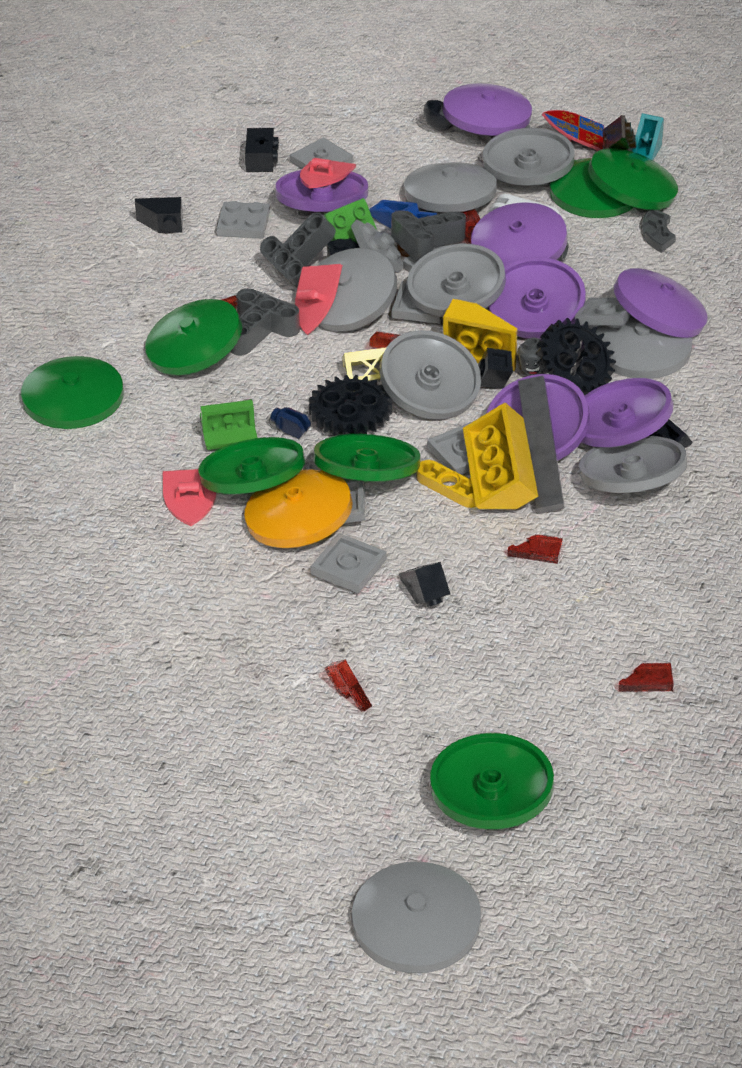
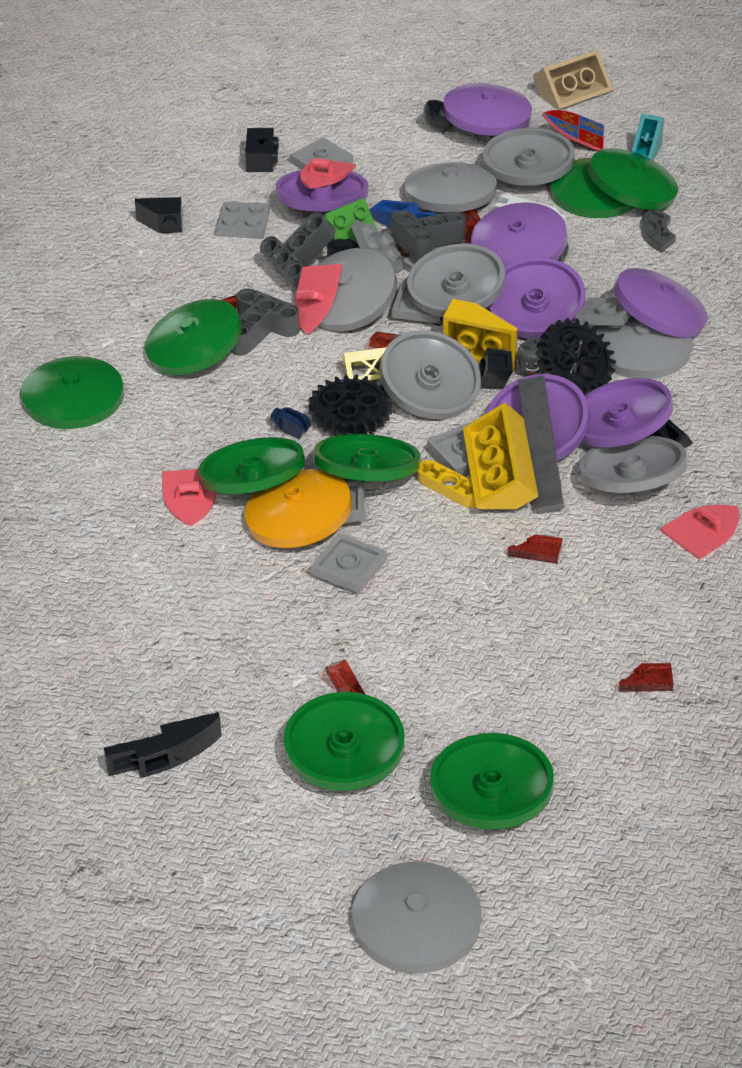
(174, 746): none -> black slope
(227, 423): bright green bracket -> none
(344, 741): none -> green dish
(426, 583): black slope -> none
(573, 80): none -> tan slope
(619, 135): dark brown slope -> none
(703, 528): none -> coral shield

